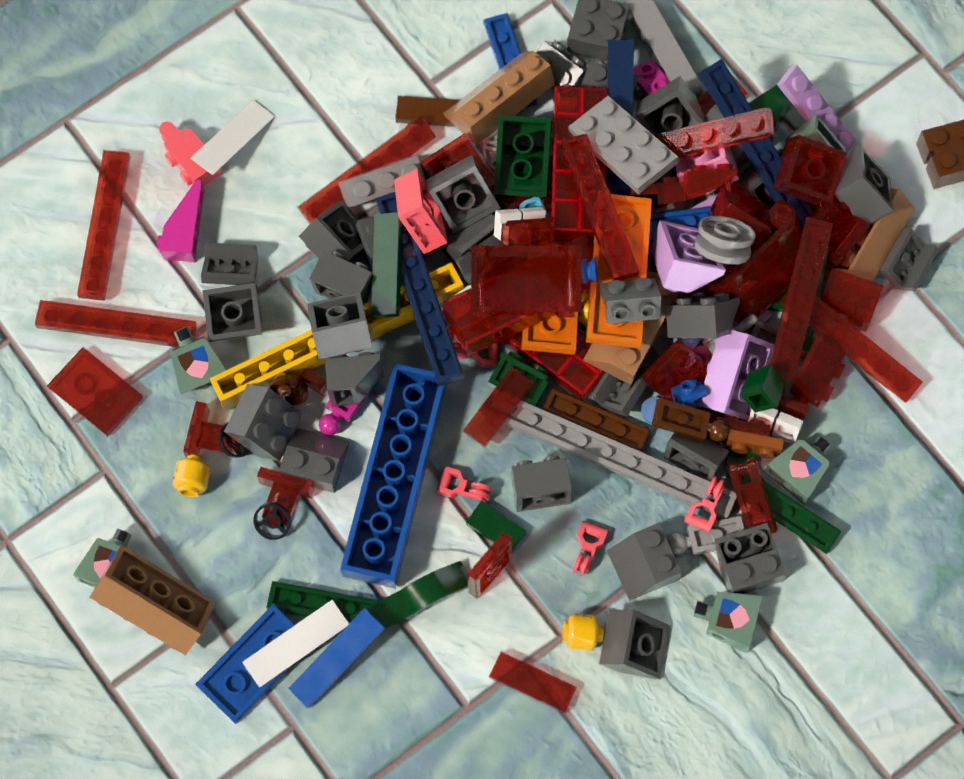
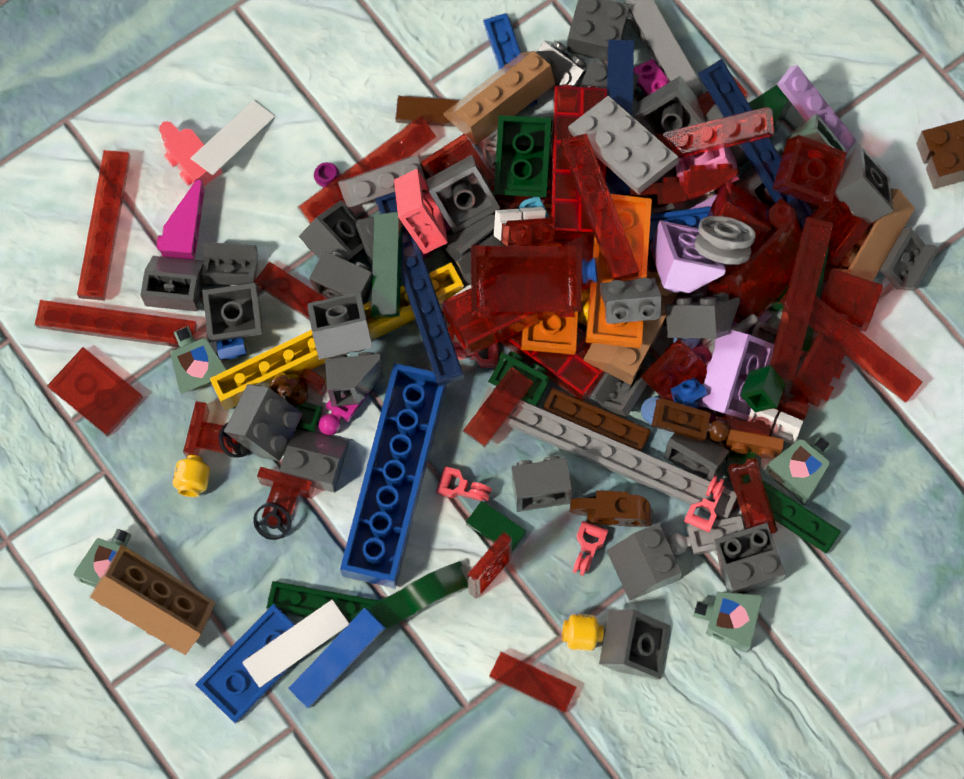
(172, 283): none -> dark grey slope
(231, 348): none -> blue bracket
(287, 289): none -> clear red tile
(310, 417): none -> dark green tile
(325, 173): none -> magenta plate
(614, 509): none -> reddish brown piece

